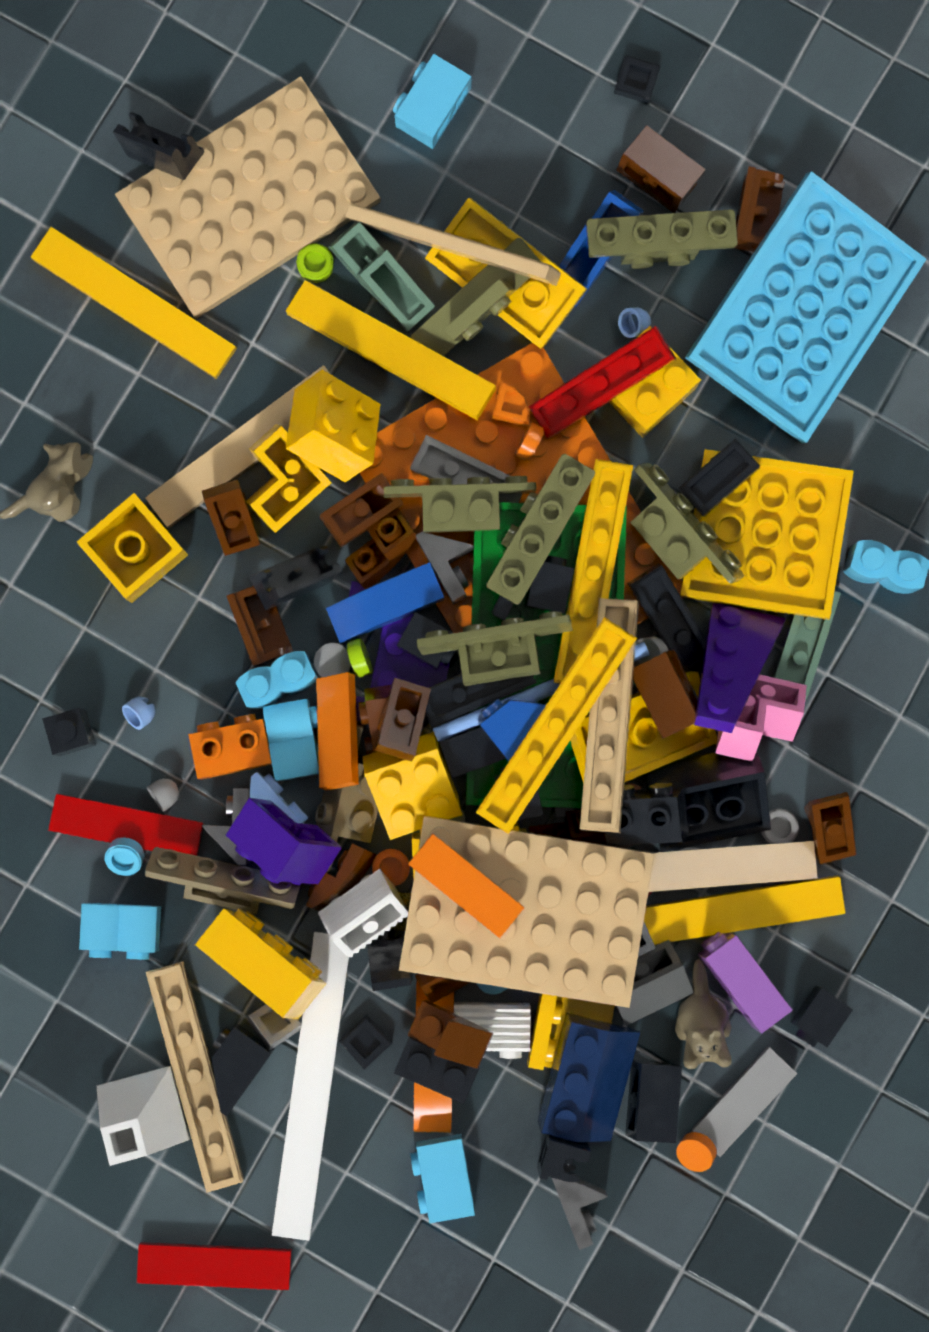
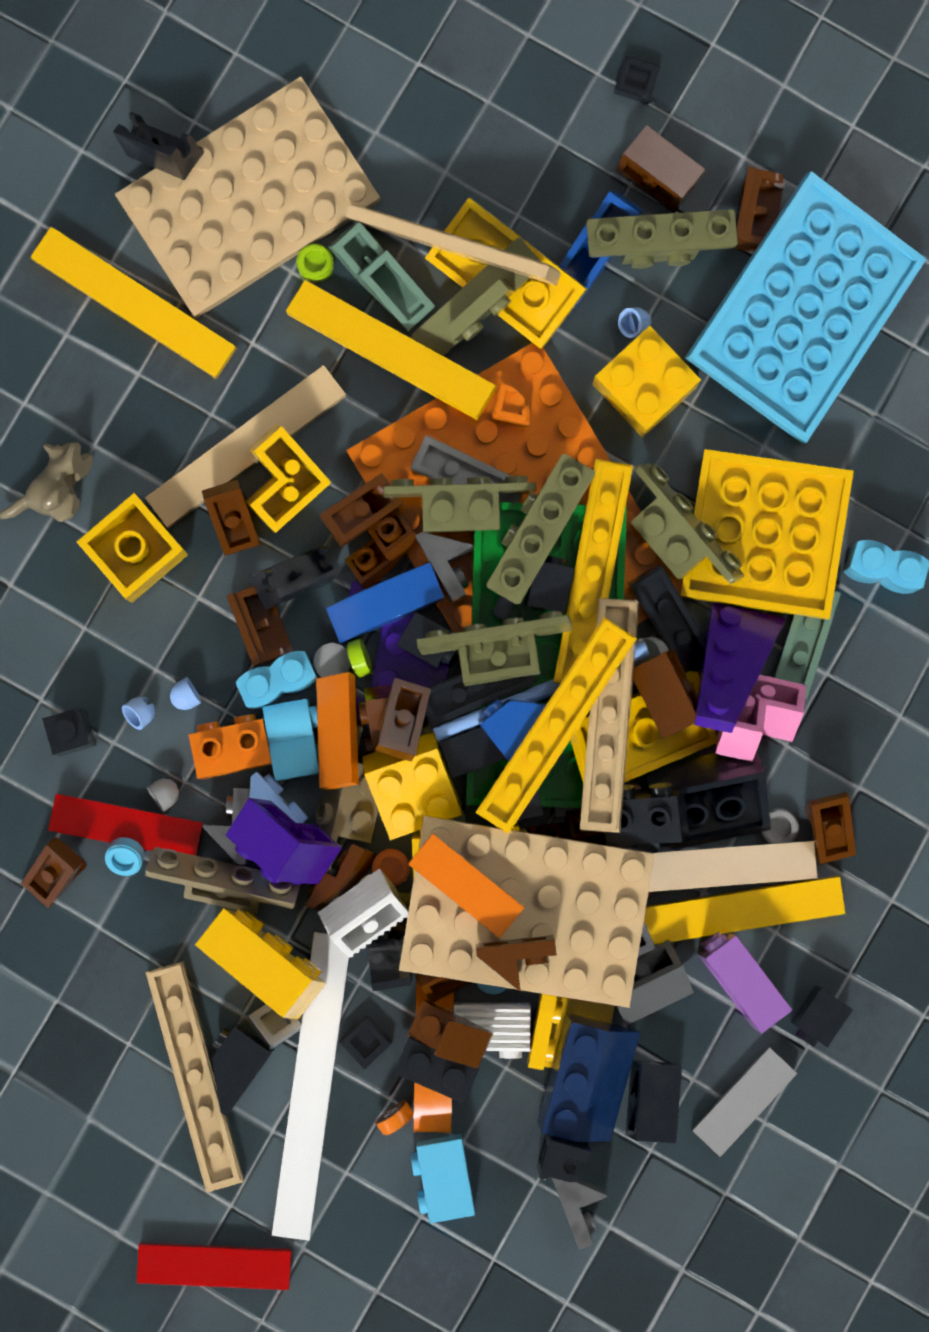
(53, 872): none -> reddish brown slope
(120, 928): medium azure brick -> none
(140, 1115): white slope -> none
(184, 695): none -> light blue hinge
(333, 426): yellow brick -> none
(394, 1118): none -> orange tile
(432, 100): medium azure brick -> none
(503, 955): none -> reddish brown slope
(529, 442): orange tile -> none
(602, 382): red tile -> none
(696, 1152): orange tile -> none
(703, 1024): dark tan animal -> none
(719, 477): black tile -> none

